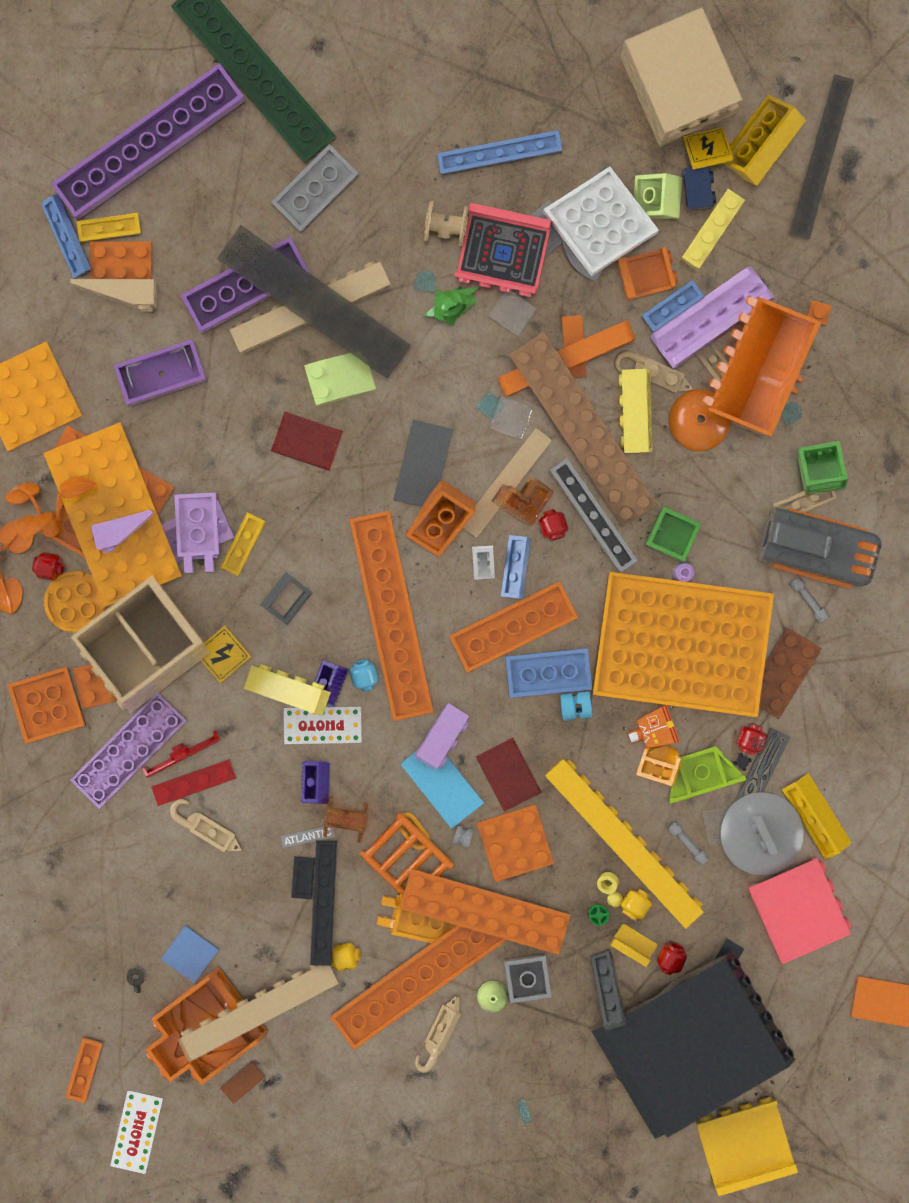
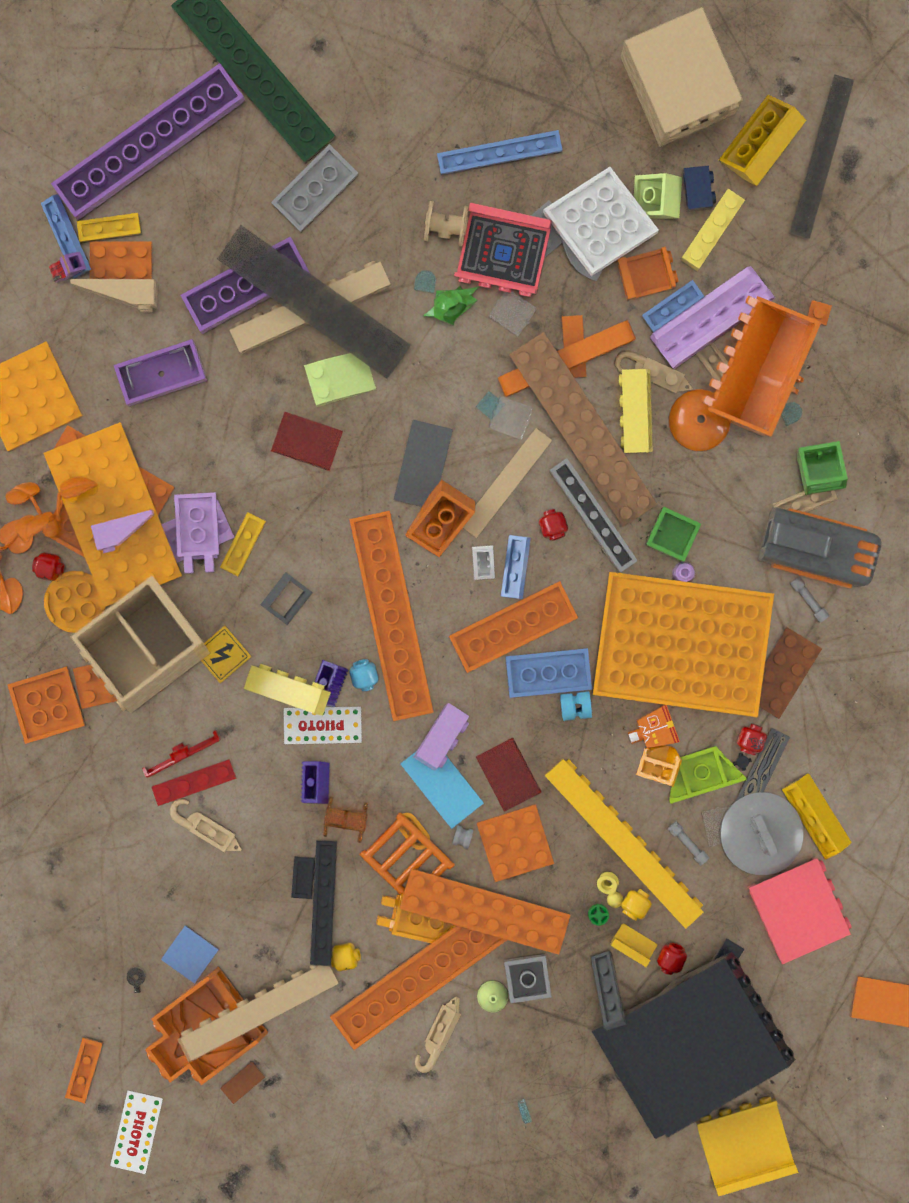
(65, 268): none -> medium lavender leg
(128, 750): lavender plate -> none
(305, 837): light grey sticker -> none
(524, 504): clear orange brick -> none
(708, 148): yellow tile -> none

